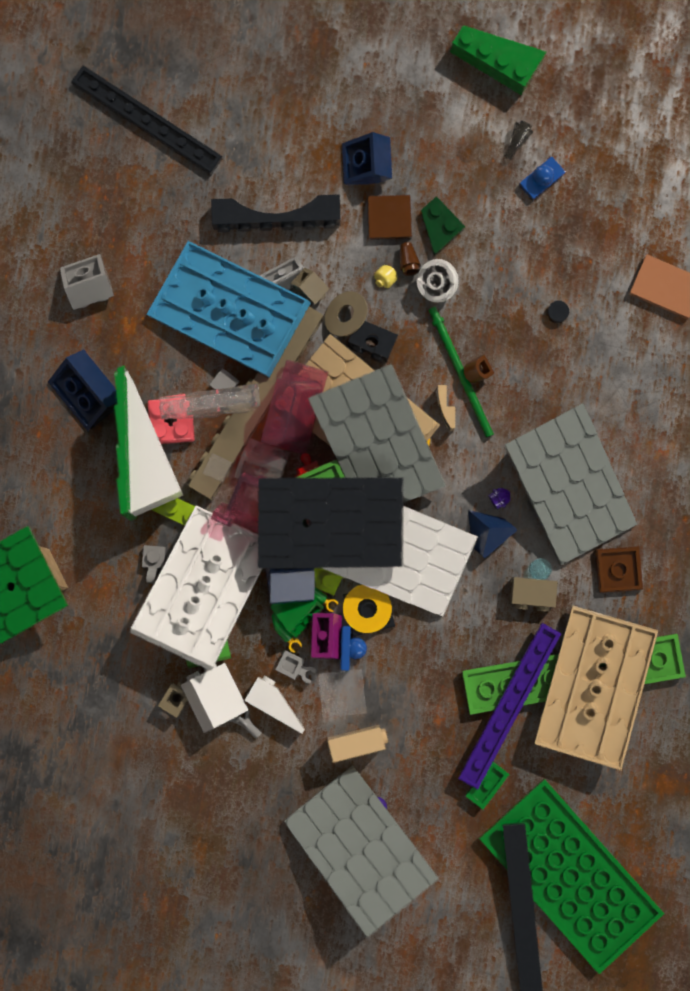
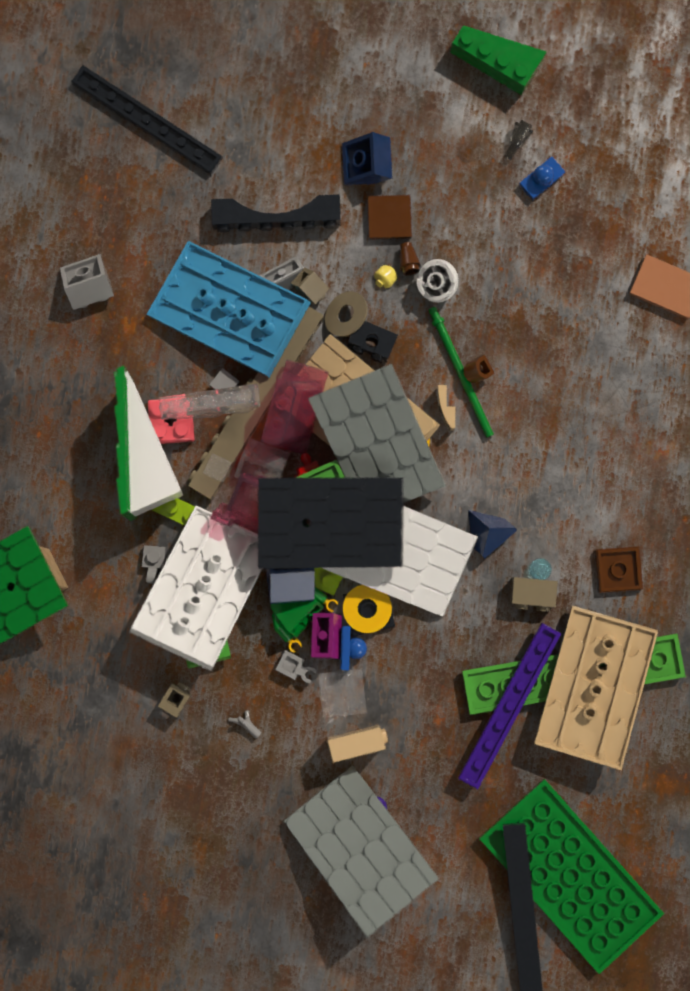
(84, 389): dark blue slope -> none
(213, 697): white brick -> none
(271, 701): white slope -> none
(440, 224): dark green wing -> none
(490, 785): green plate -> none
(500, 497): dark purple plate -> none
(558, 311): black tile -> none
(571, 484): light grey piece -> none

